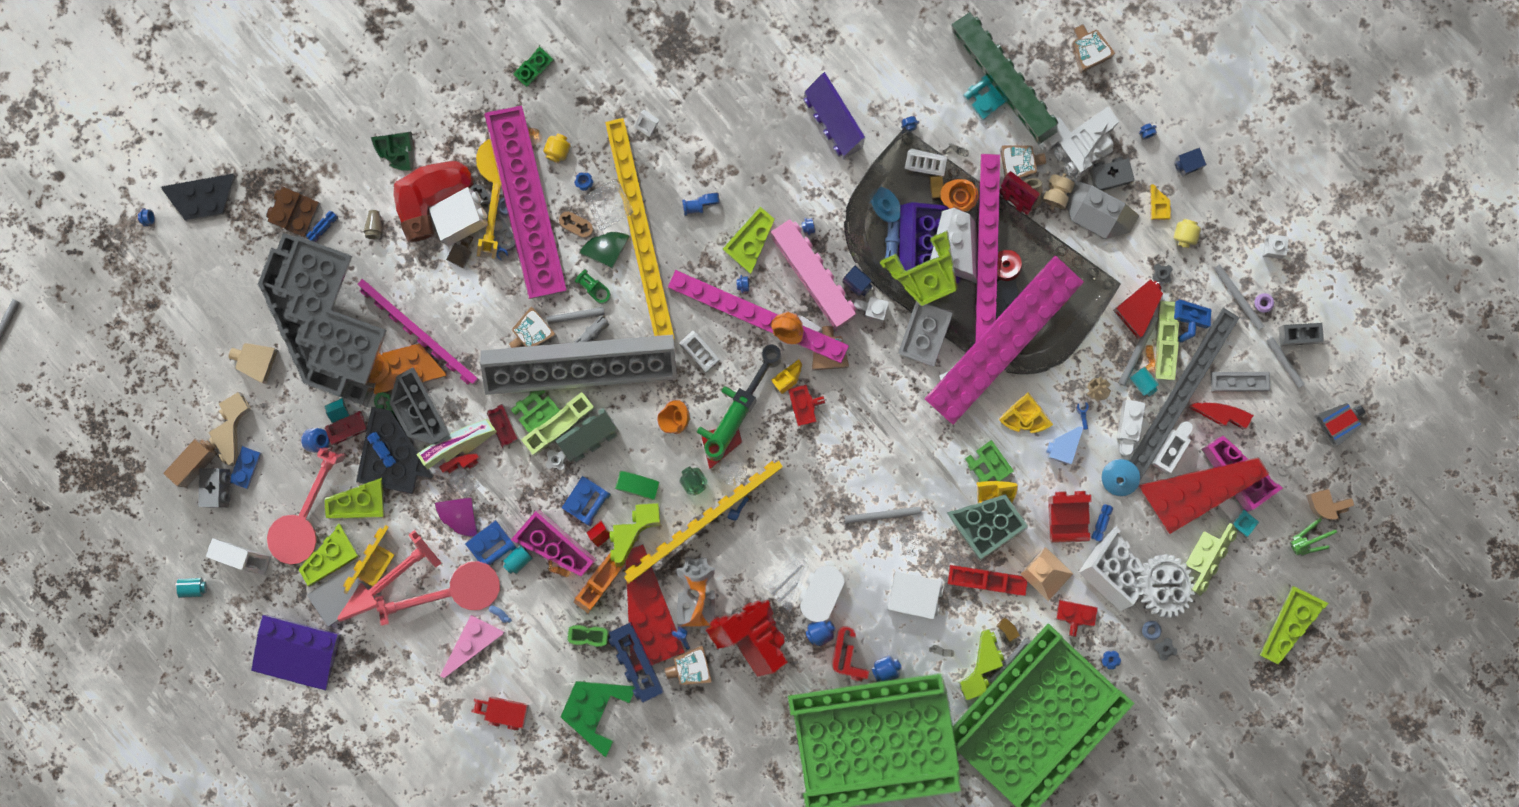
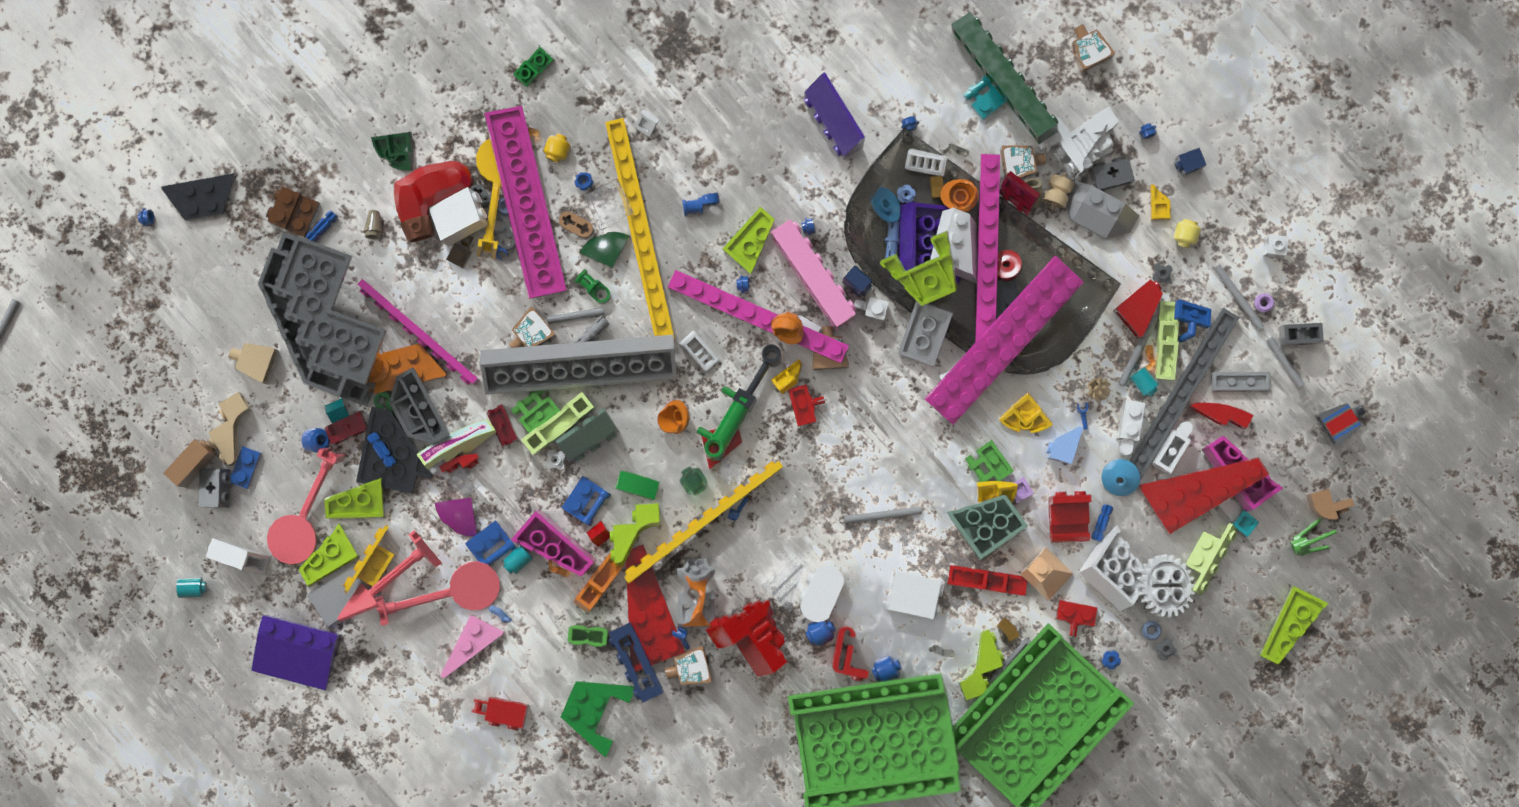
(901, 191): none -> light blue plate
(1023, 490): none -> lavender plate

